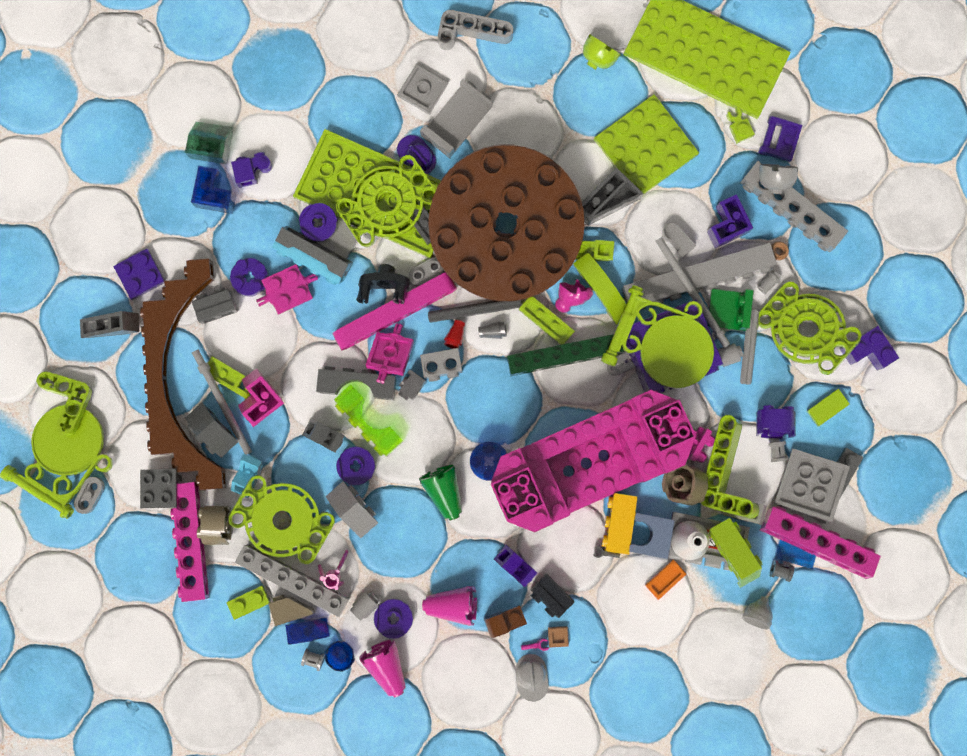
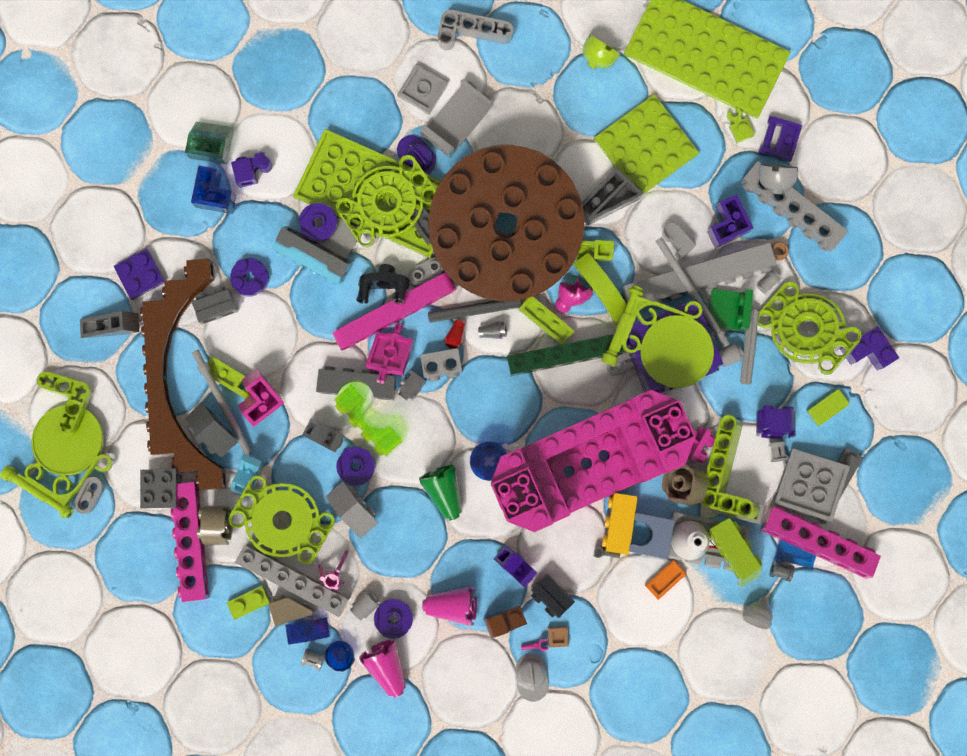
(286, 289): dark pink plate -> none

